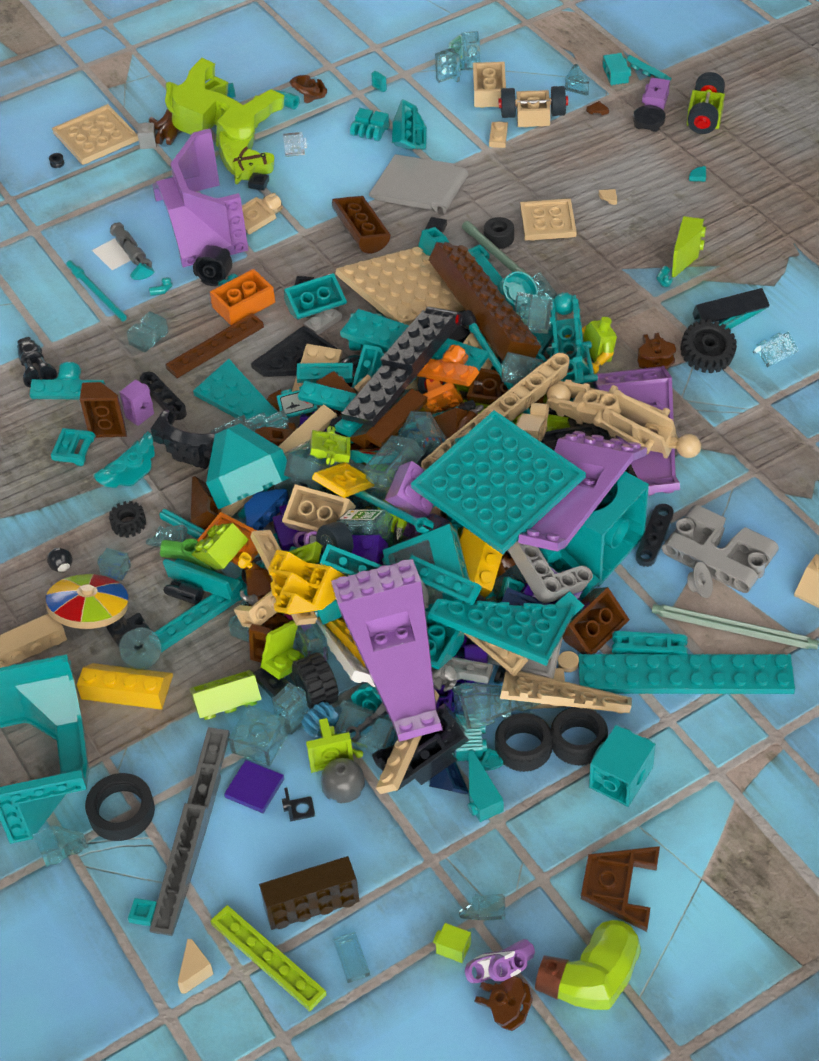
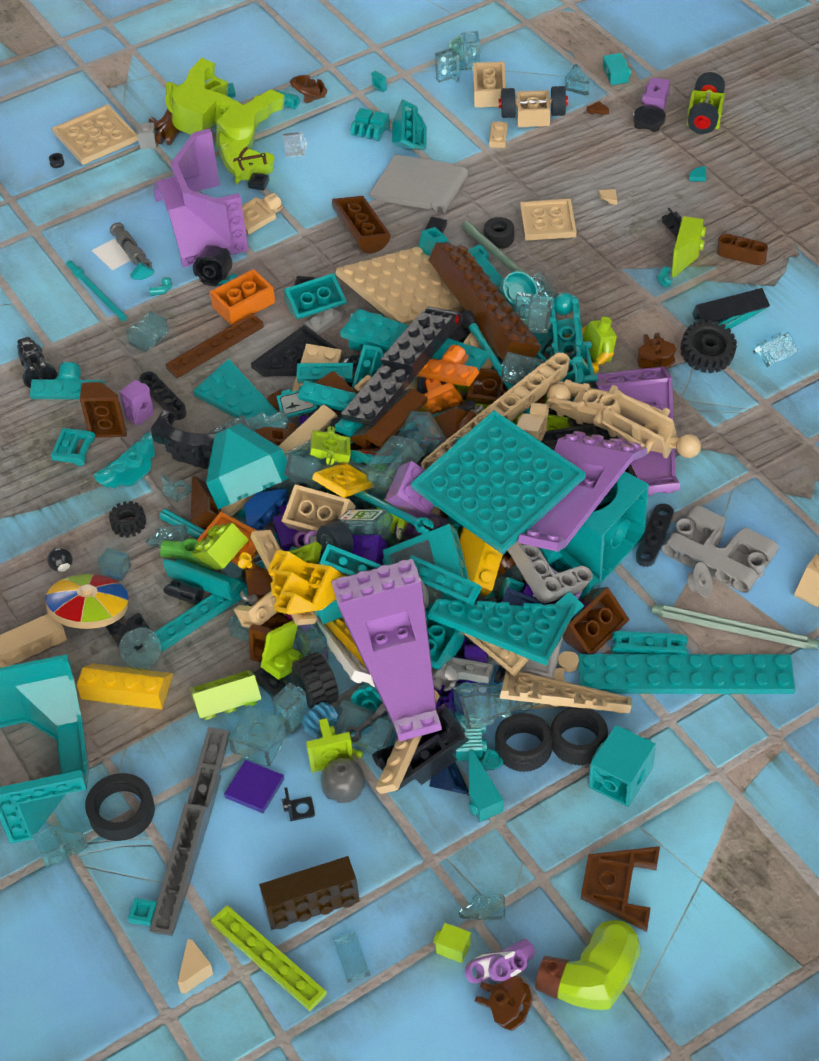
(170, 490): none -> clear light blue bracket
(647, 69): teal plate -> none
(671, 220): none -> black hinge
(742, 249): none -> reddish brown beam

